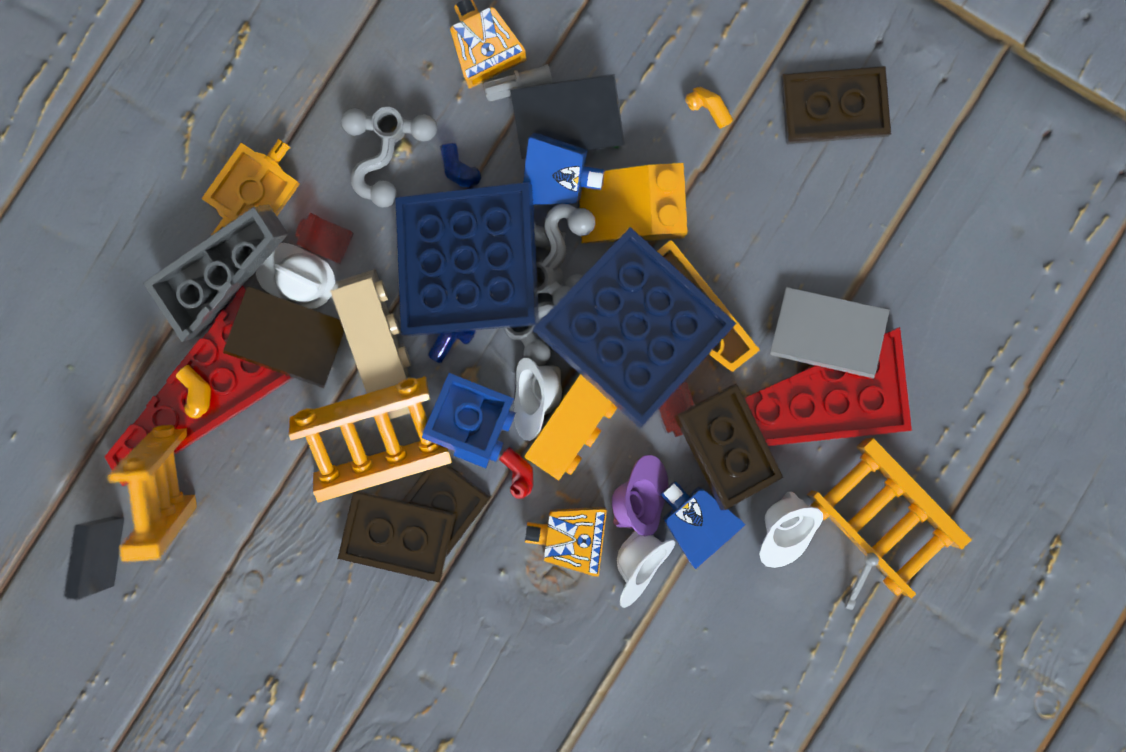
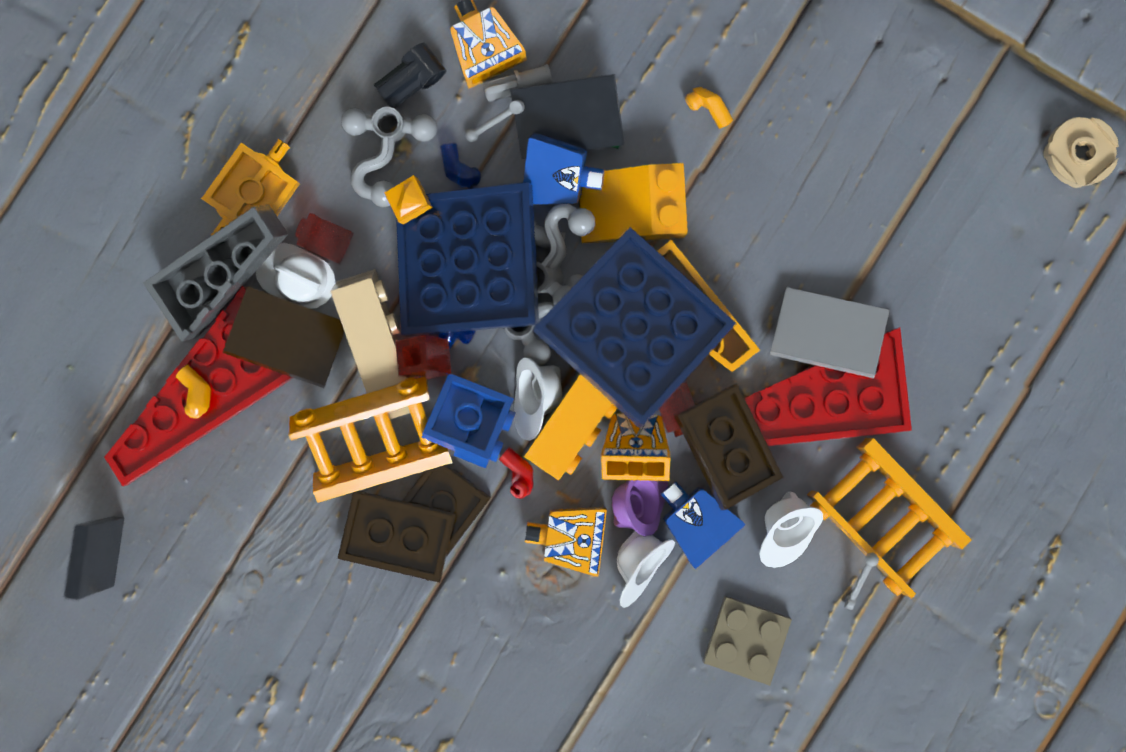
(154, 493): light orange fence -> none
(408, 200): none -> light orange tile
(418, 70): none -> black piece
(423, 357): none -> clear red brick
(515, 107): none -> light grey hinge
(635, 452): none -> light orange torso
(747, 640): none -> dark tan plate
(836, 105): dark brown tile -> none
(1101, 153): none -> tan plate

